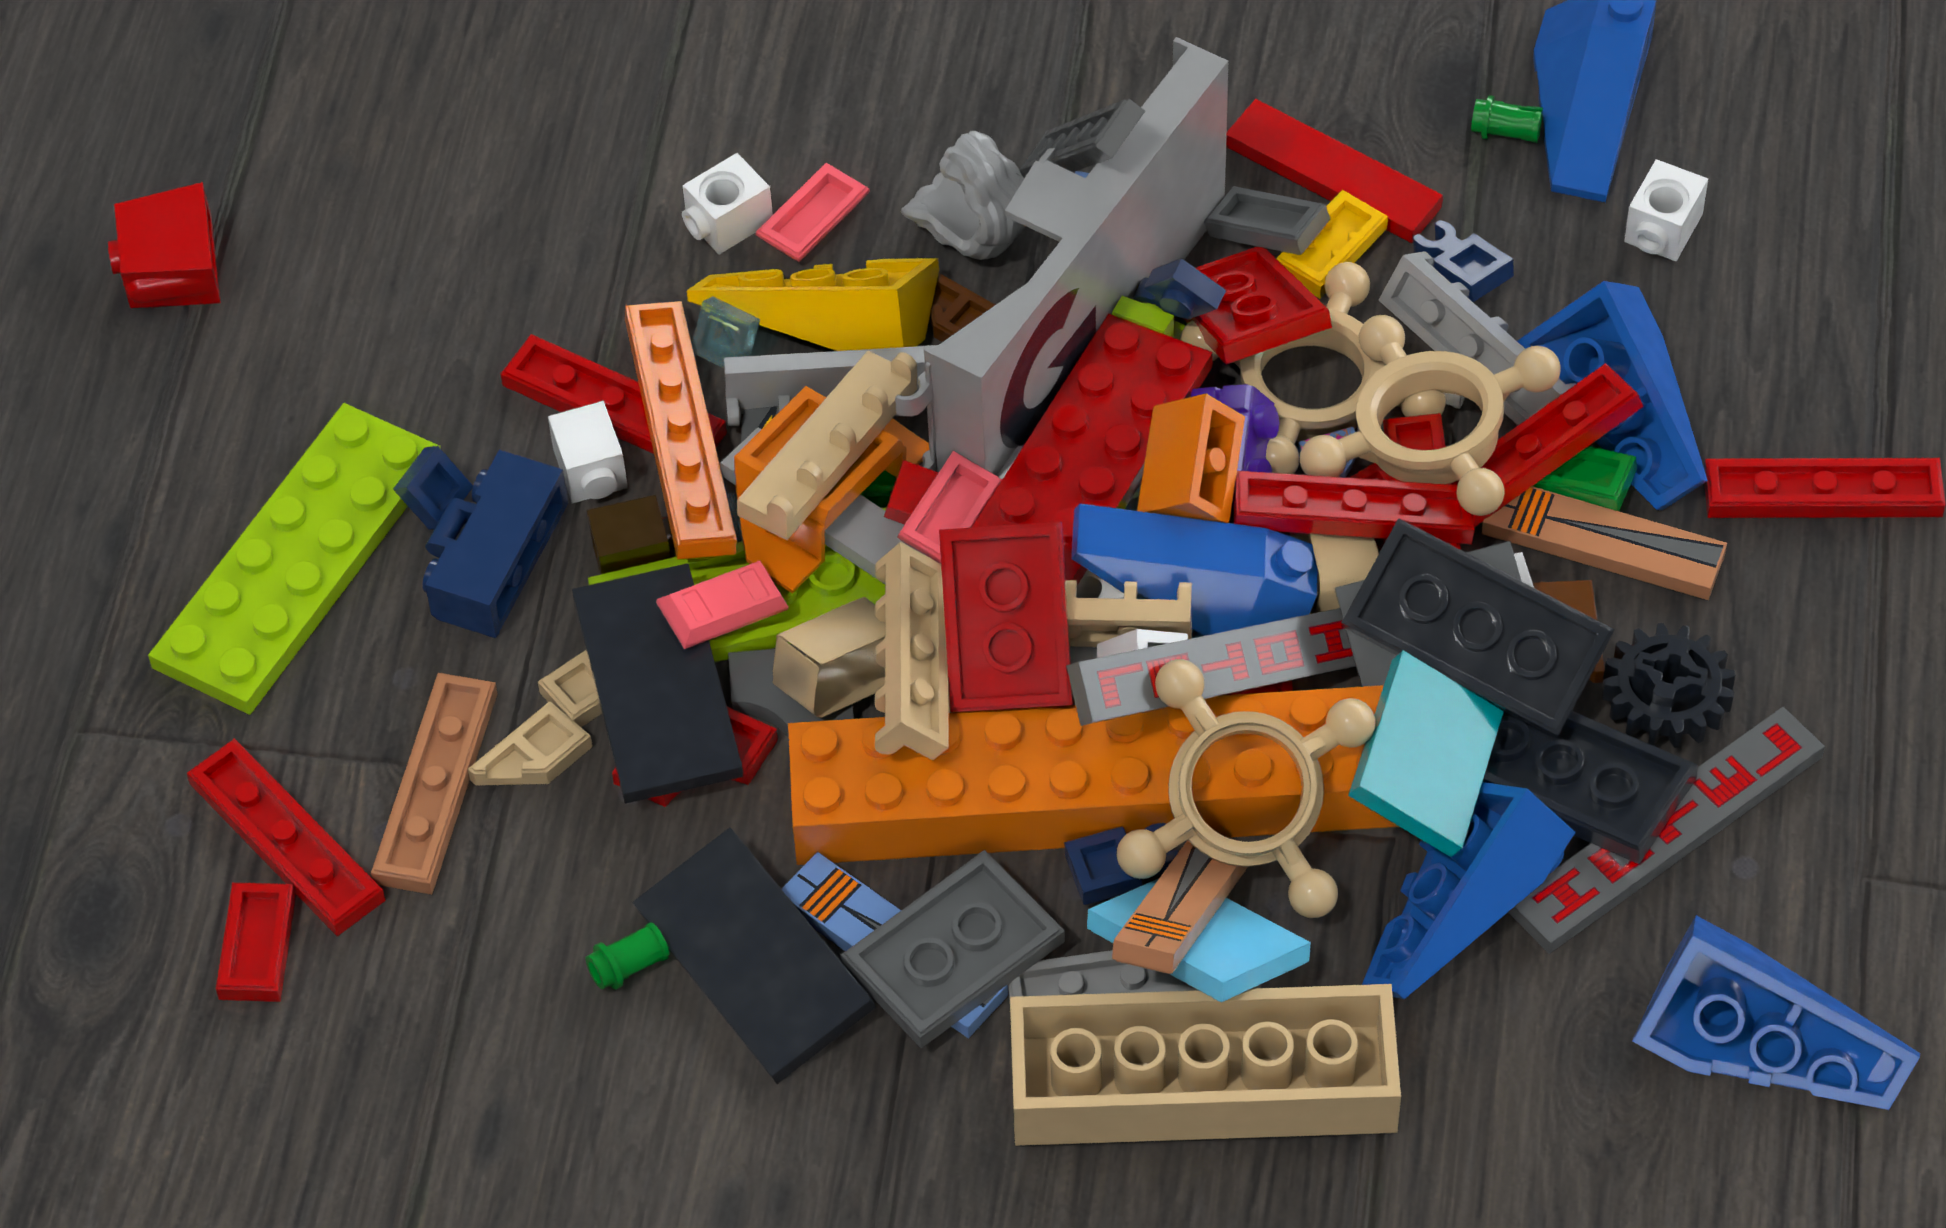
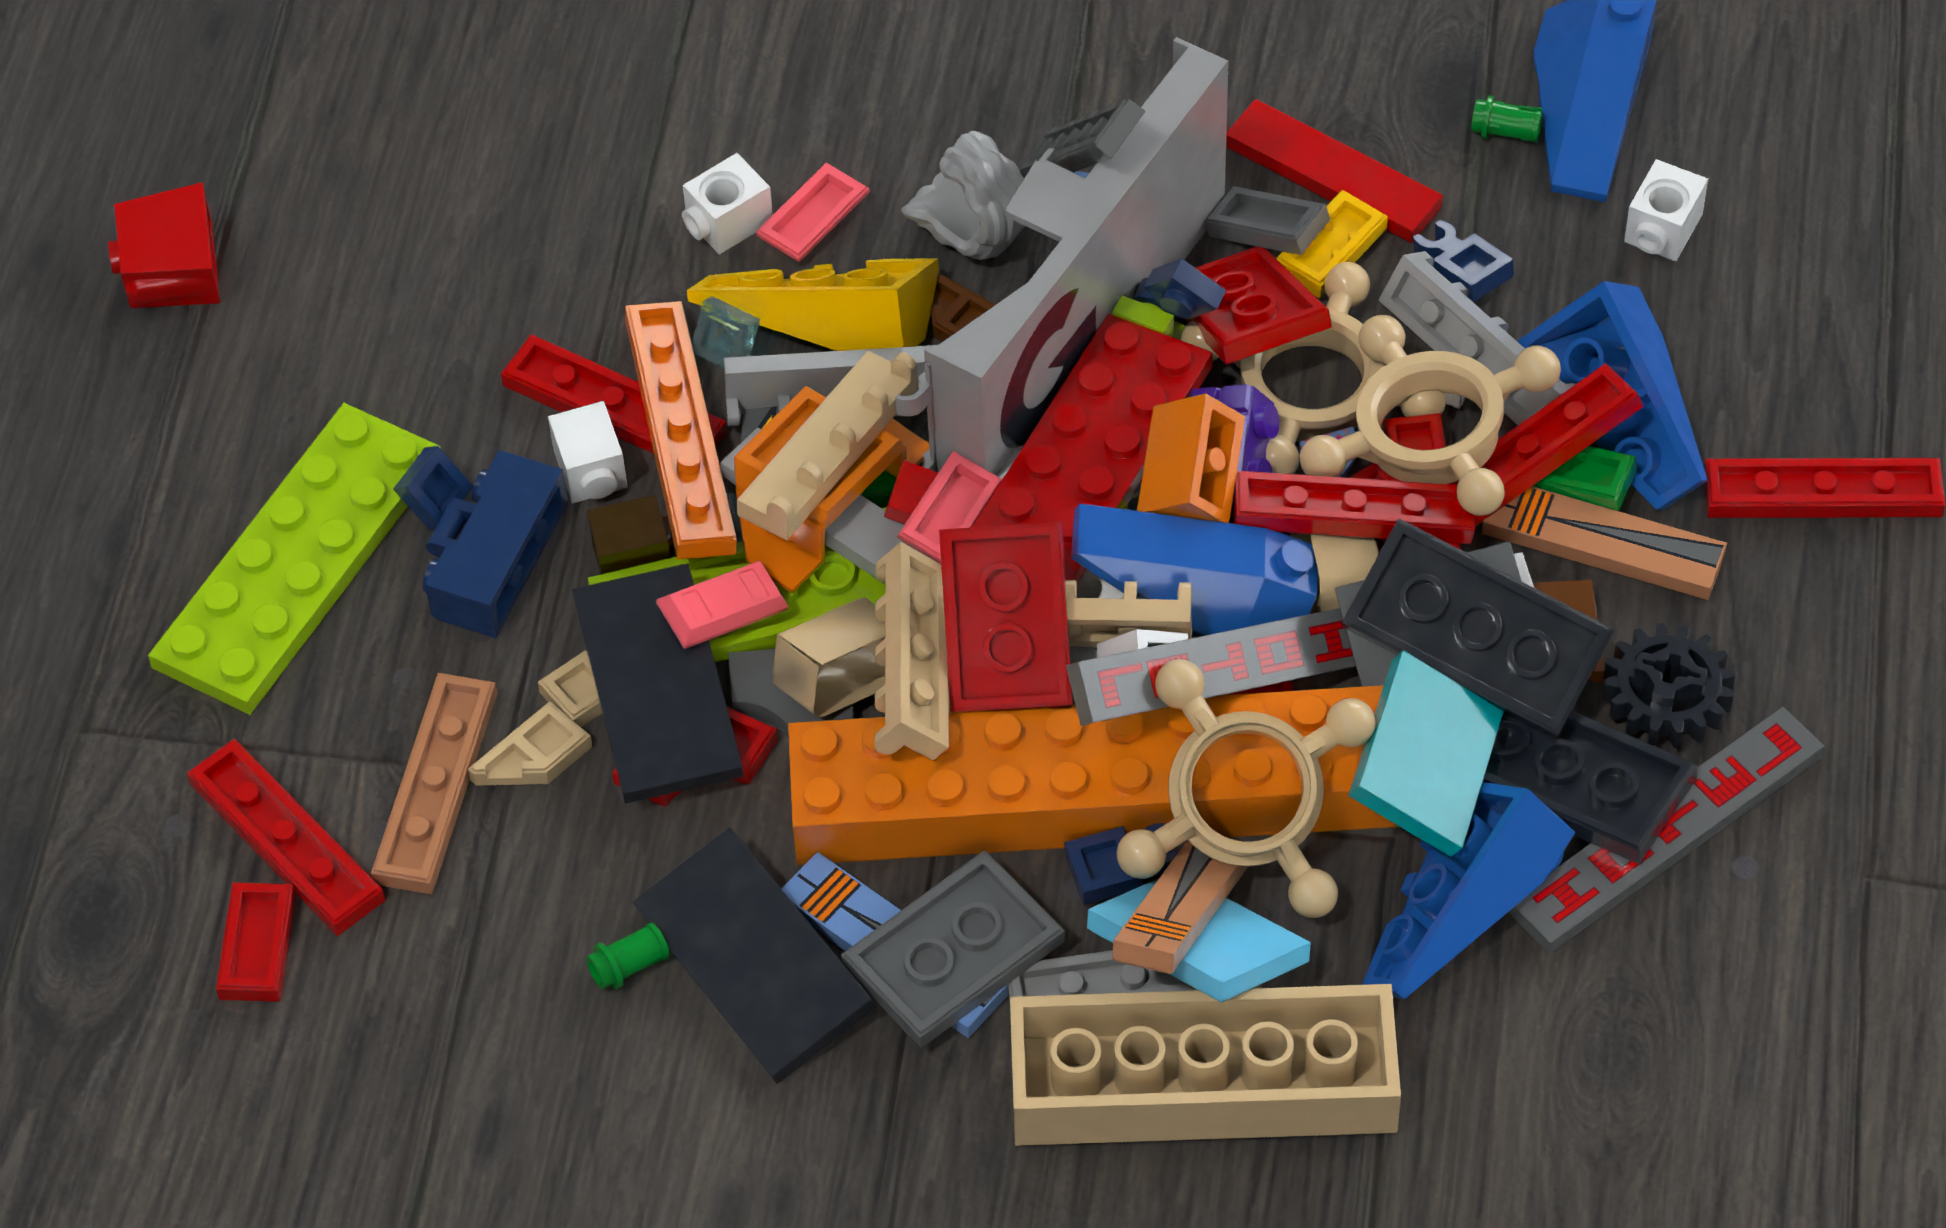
(1756, 1020): blue wedge -> none

